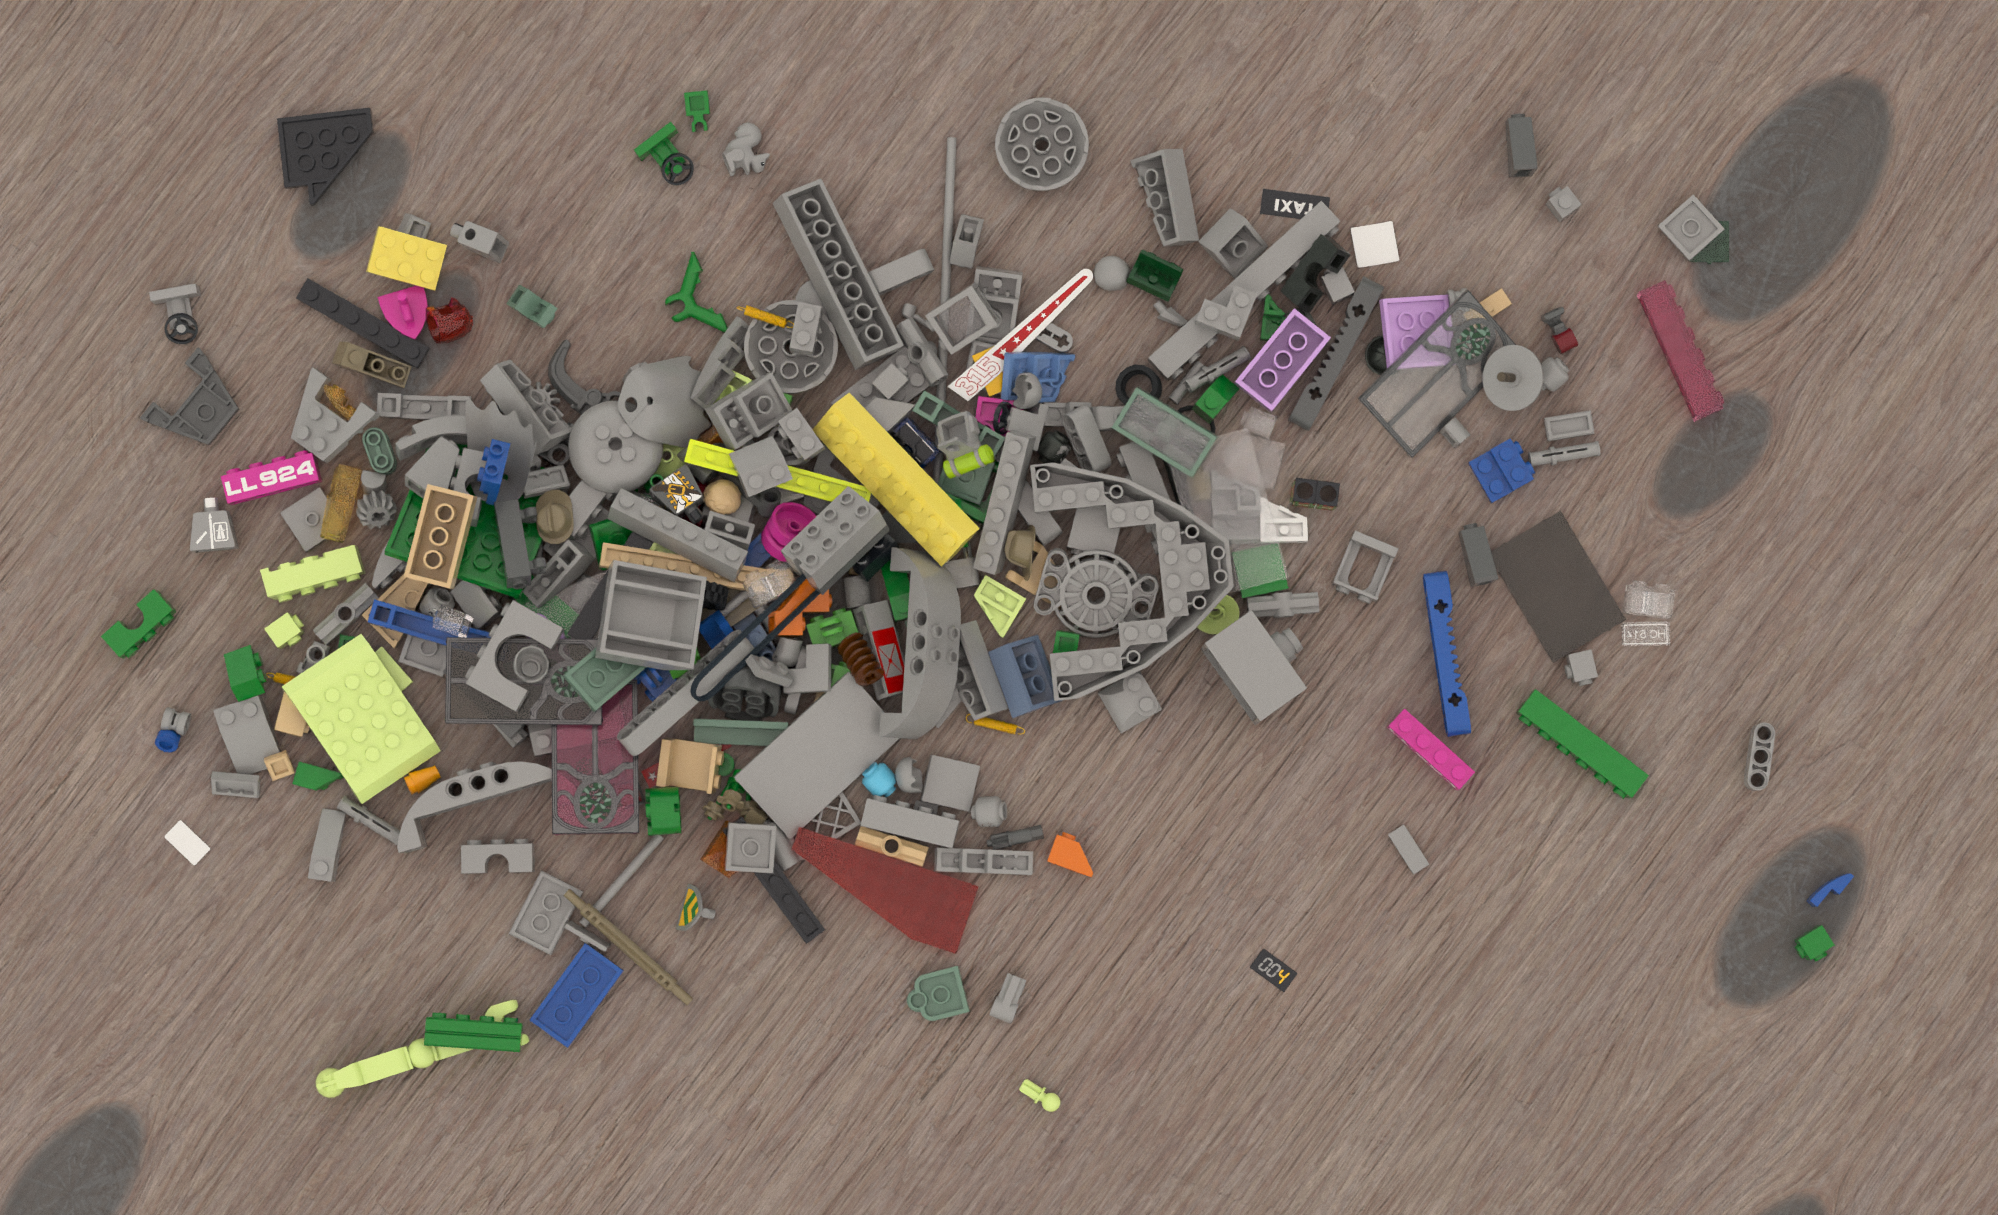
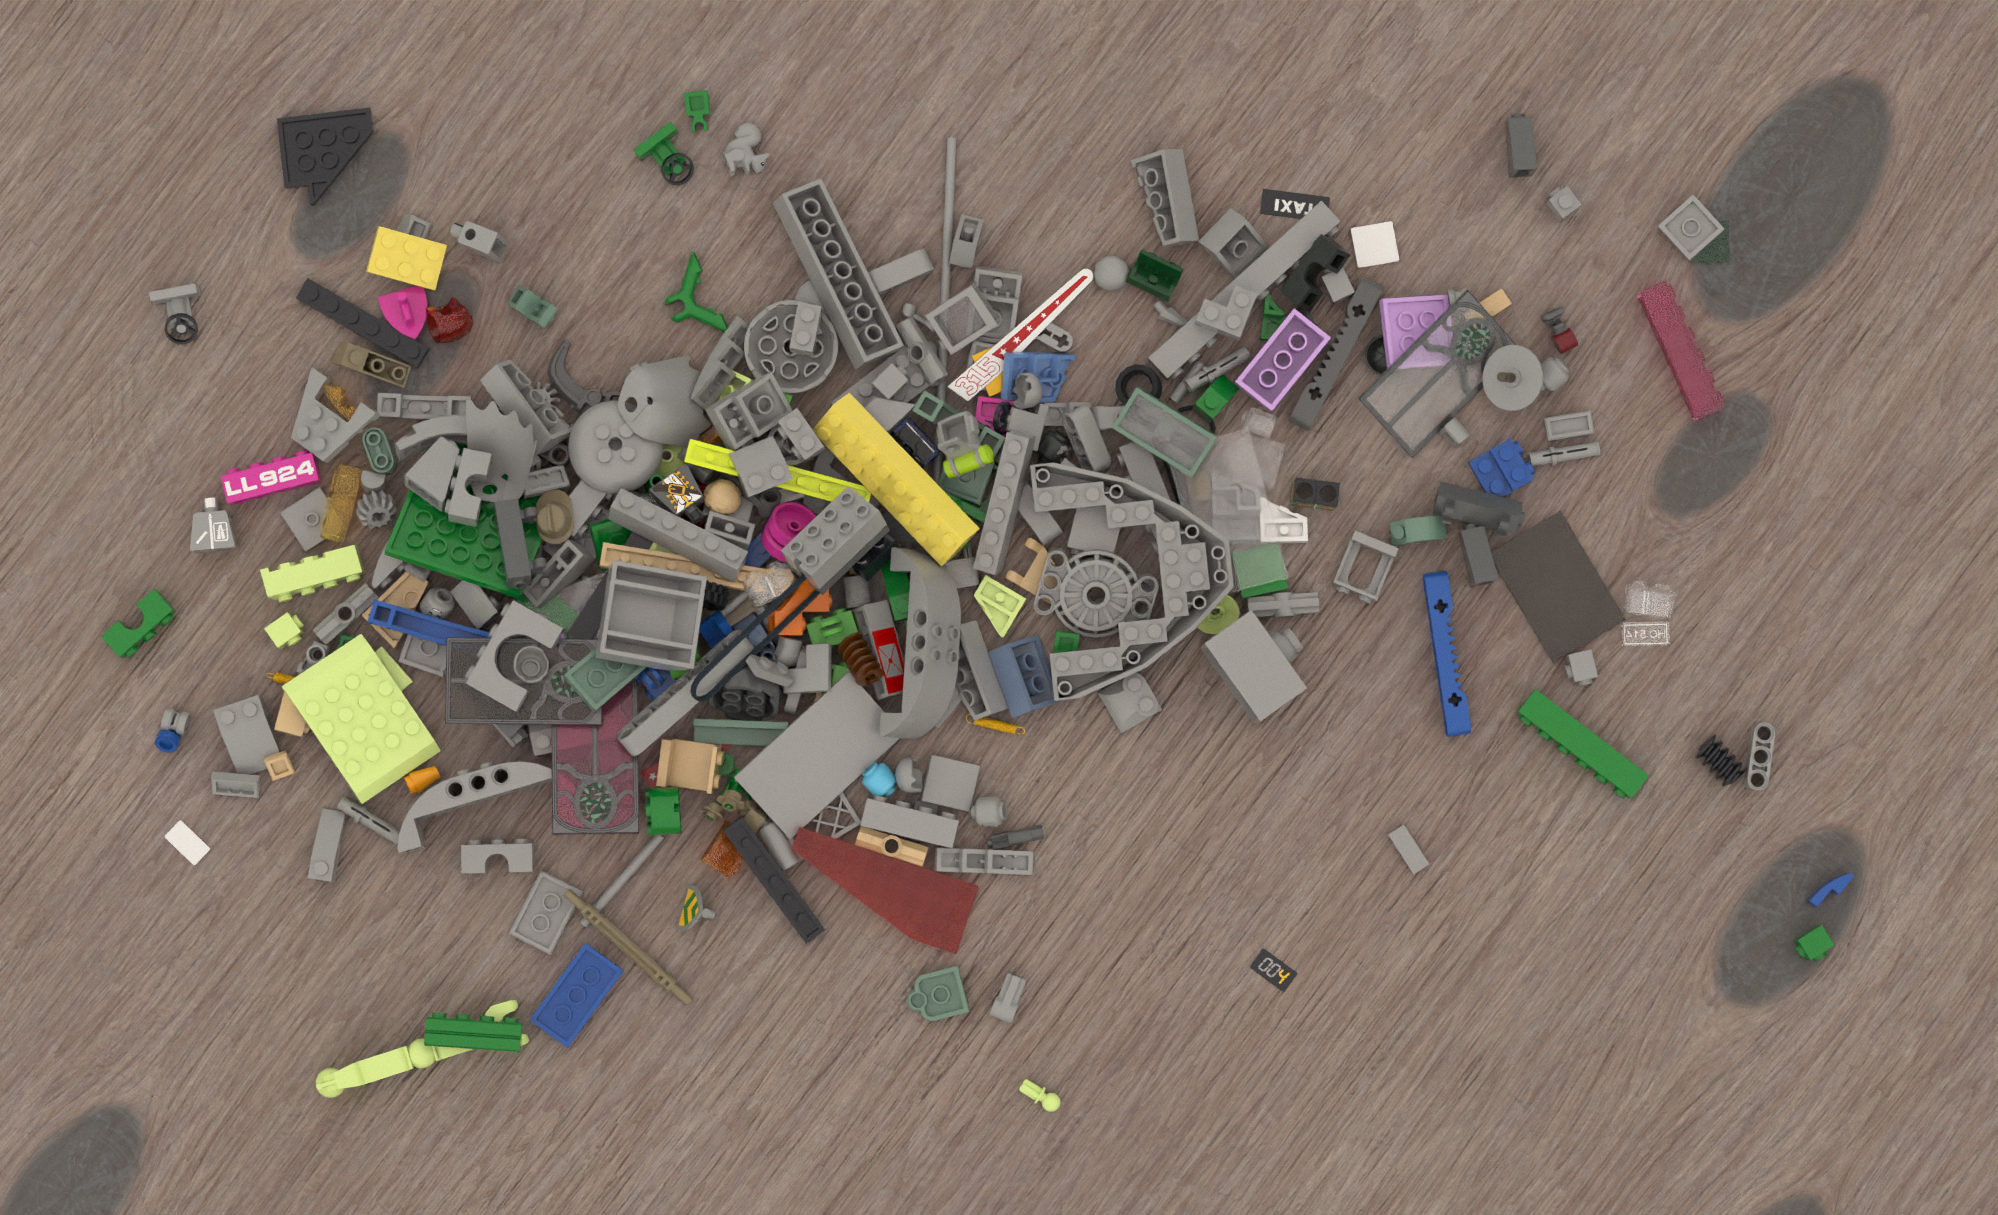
(204, 411): dark grey wing -> none
(245, 673): green brick -> none
(314, 776): green slope -> none
(440, 536): tan brick -> none
(452, 622): clear brick -> none
(494, 468): blue plate -> none
(587, 936): light grey piece -> none
(750, 847): light grey plate -> none
(765, 316): yellow piece -> none
(1019, 549): dark tan piece -> none
(1046, 121): light grey brick -> none
(1069, 855): orange slope -> none
(1417, 530): none -> sand green brick
(1430, 749): dark pink brick -> none
(1478, 508): none -> dark grey brick
(1720, 761): none -> black piece

